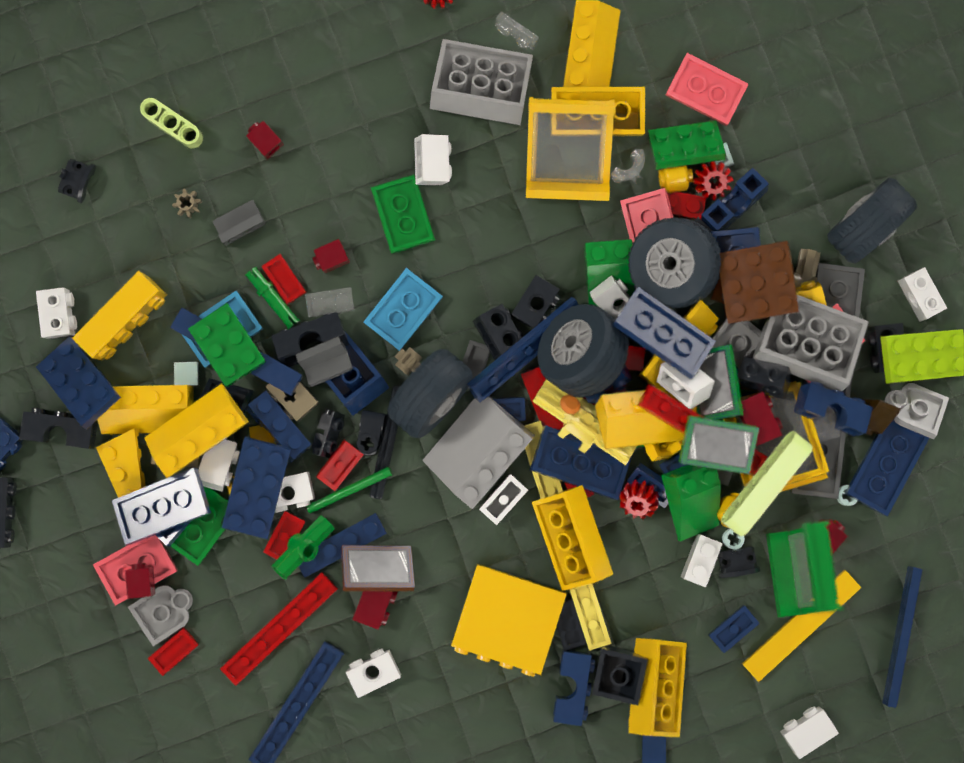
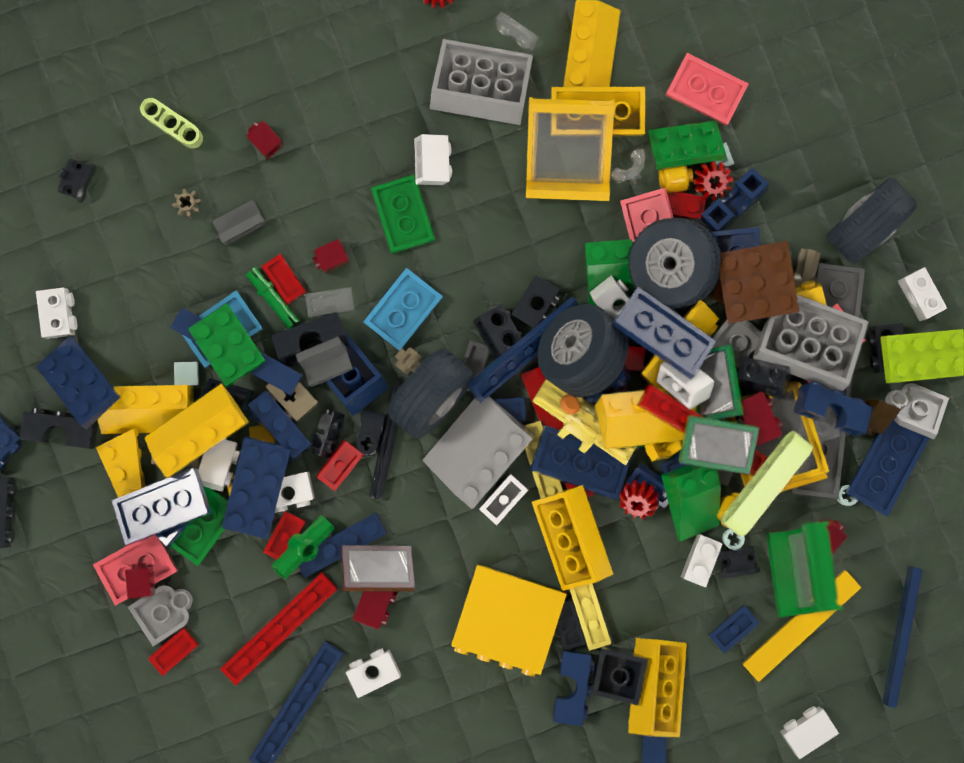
(120, 316): yellow brick -> none
(350, 489): green bar -> none

